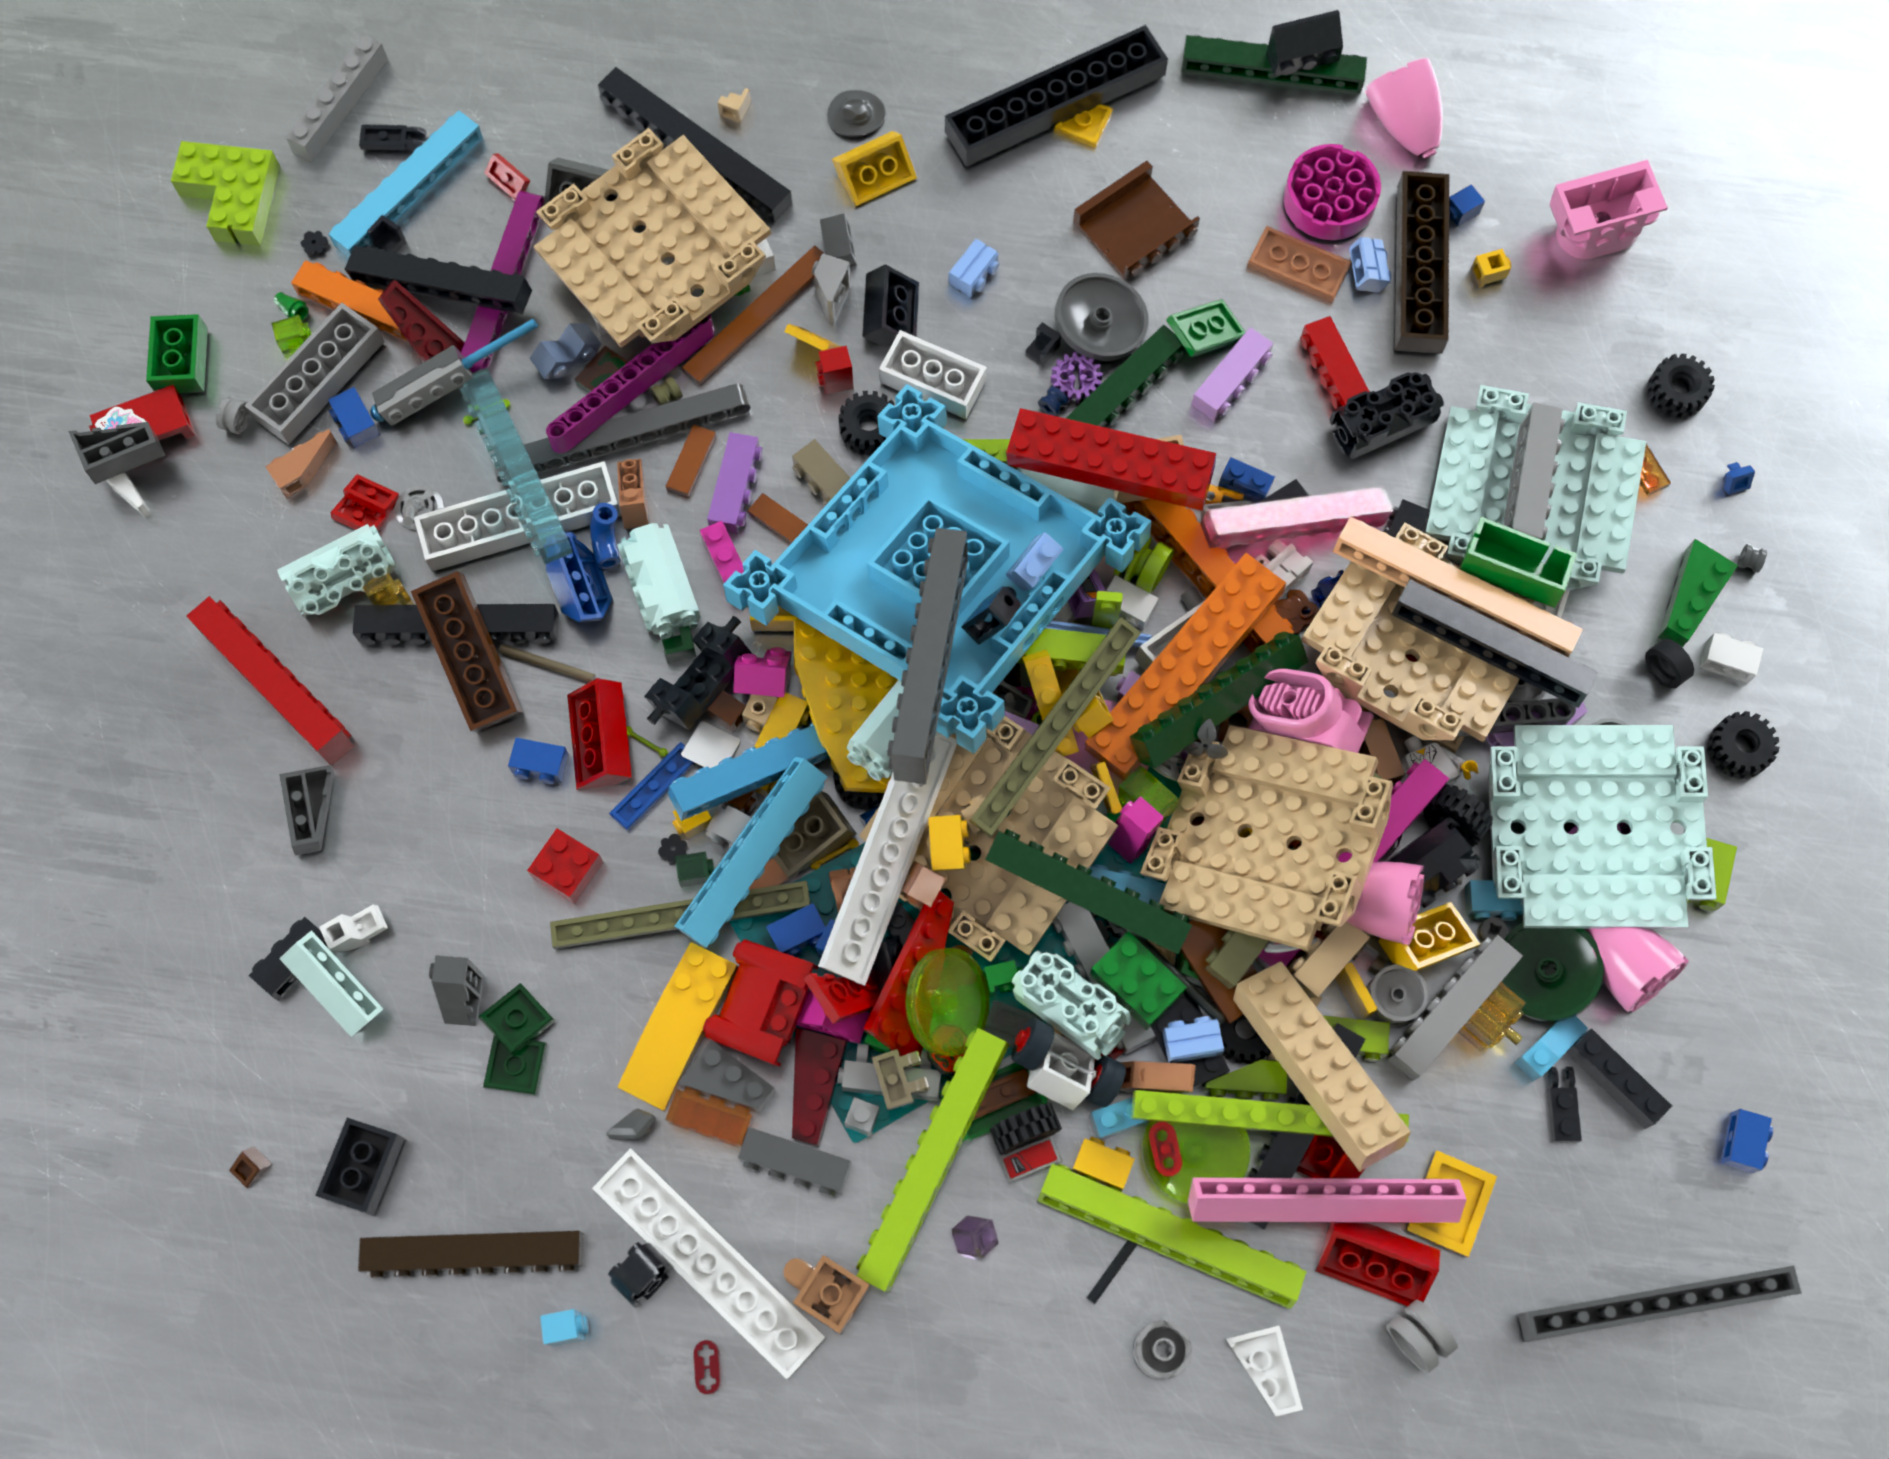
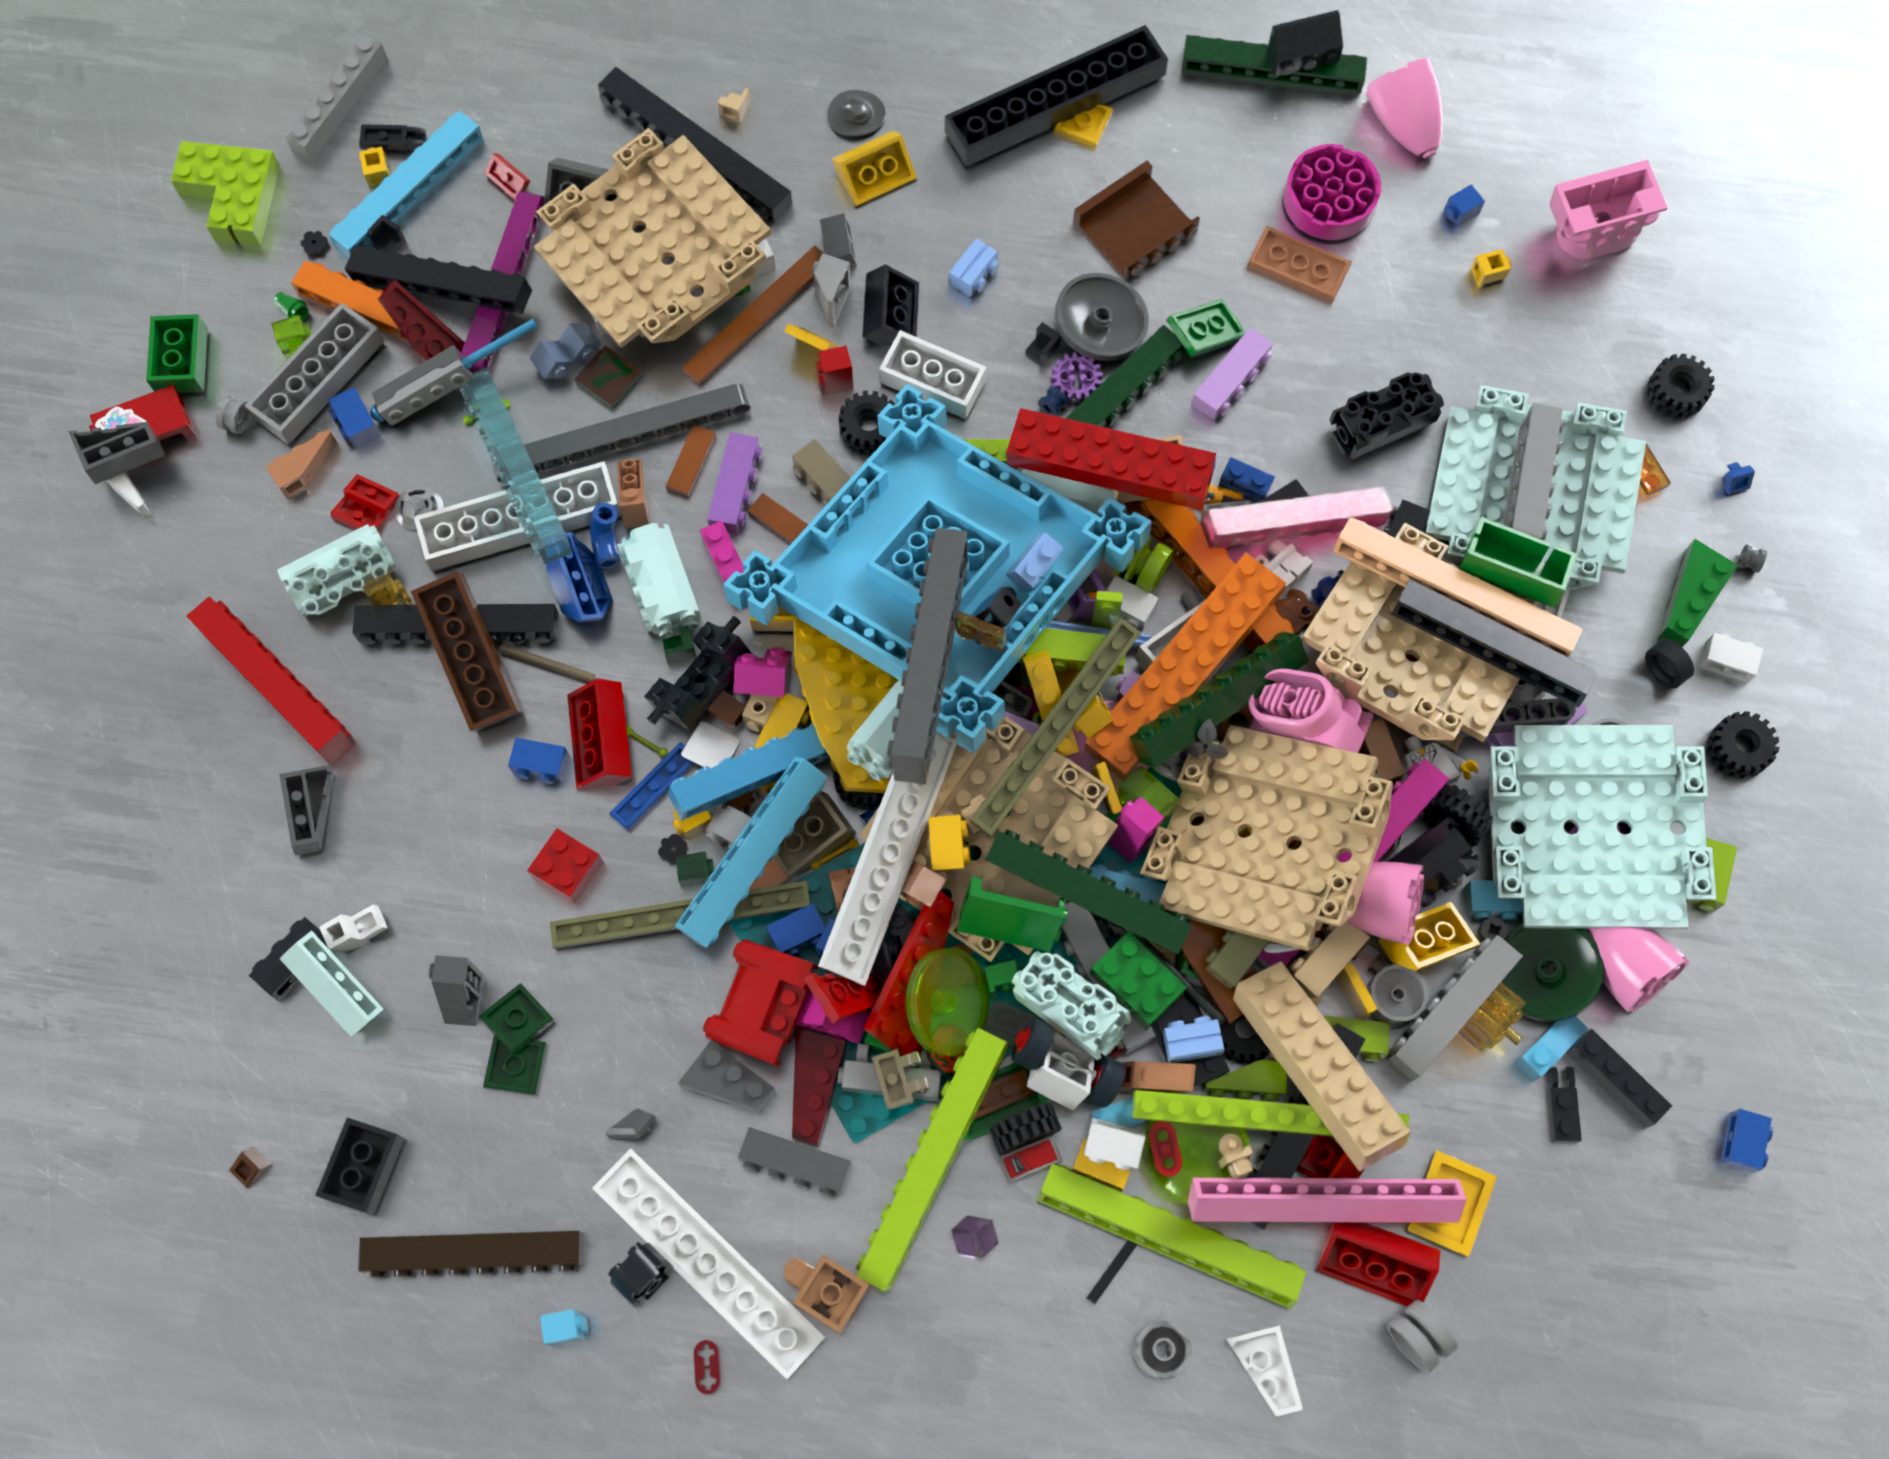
(374, 166): none -> yellow brick
(625, 386): magenta beam -> none
(666, 392): olive wheel -> none
(677, 1026): yellow slope -> none
(709, 1117): clear orange brick -> none
(862, 1117): light grey brick -> none
(980, 631): none -> clear orange plate
(1010, 918): none -> green panel
(1114, 1144): none -> white brick
(1234, 1157): none -> tan hips
(1332, 360): red brick -> none
(1370, 264): light blue brick -> none
(1422, 262): dark brown brick -> none
(1659, 1303): dark grey brick -> none

